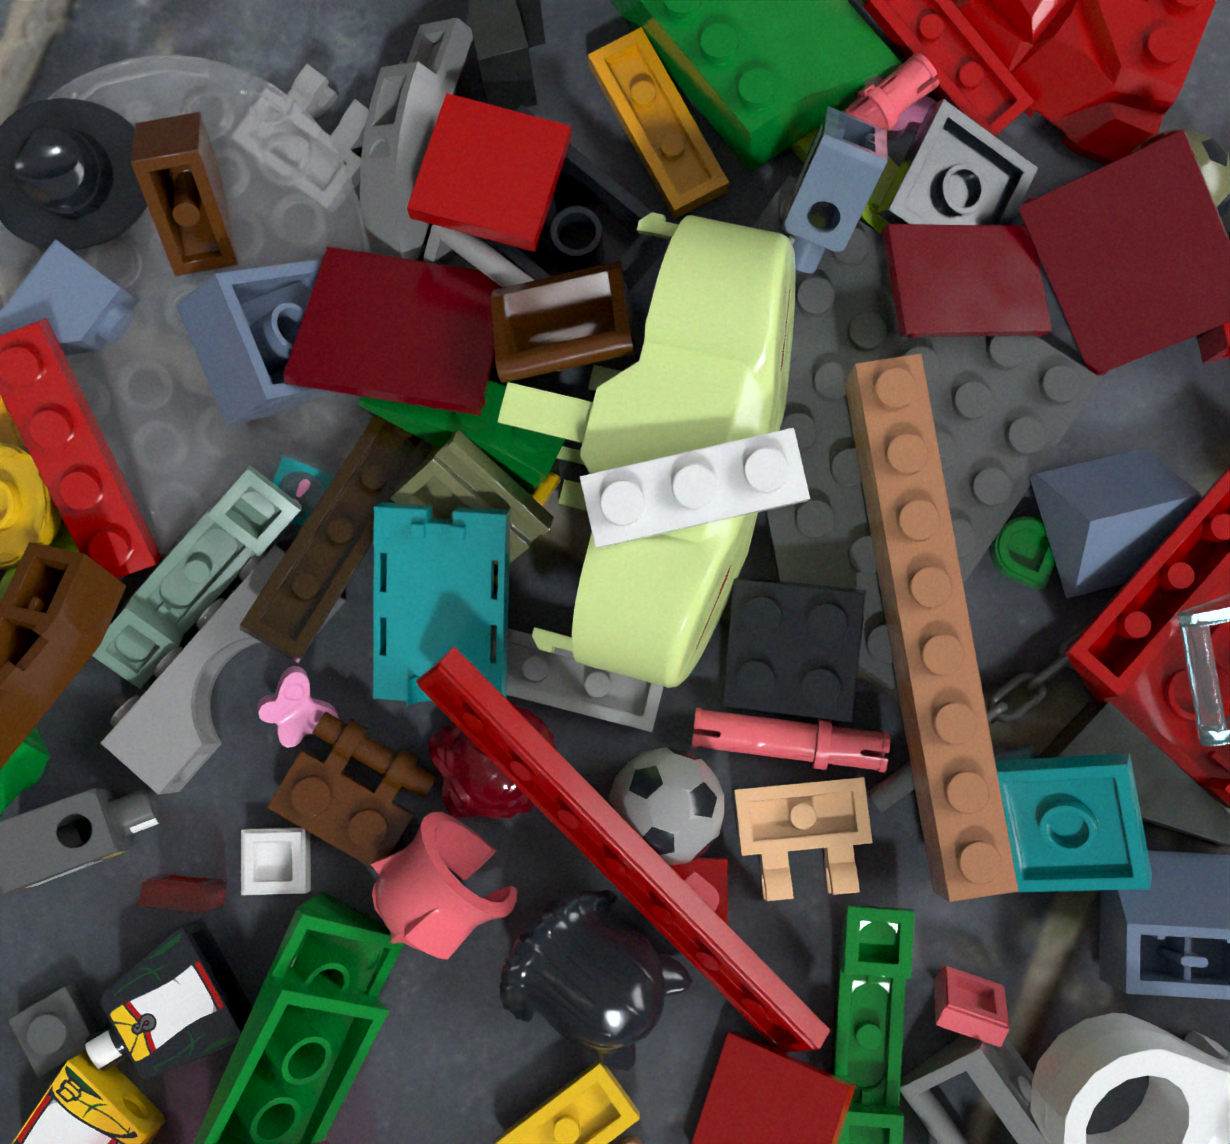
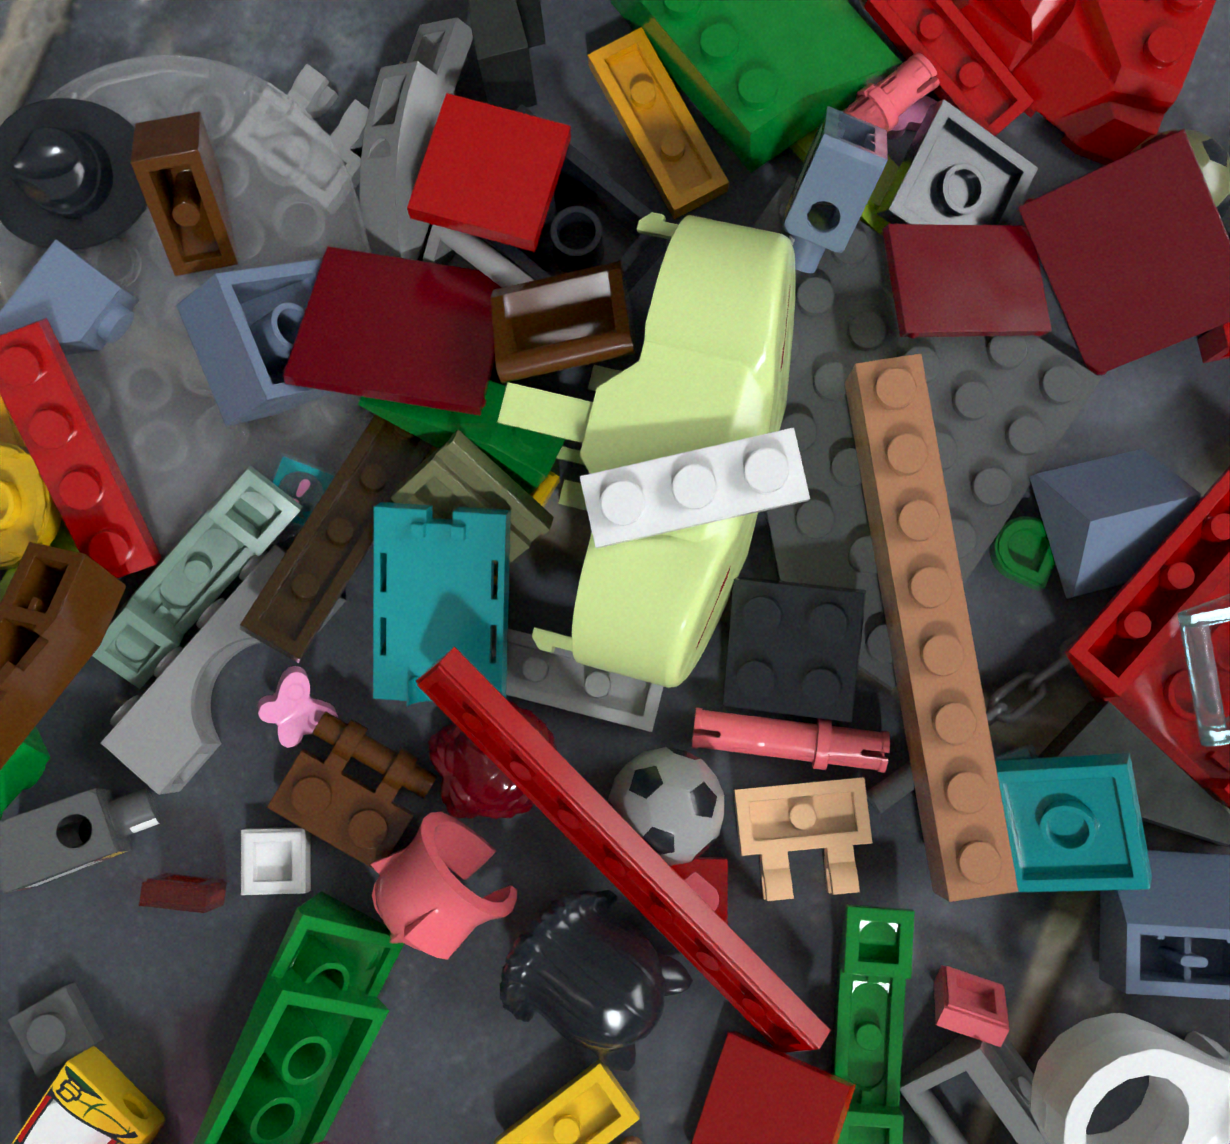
(171, 1006): torso -> none

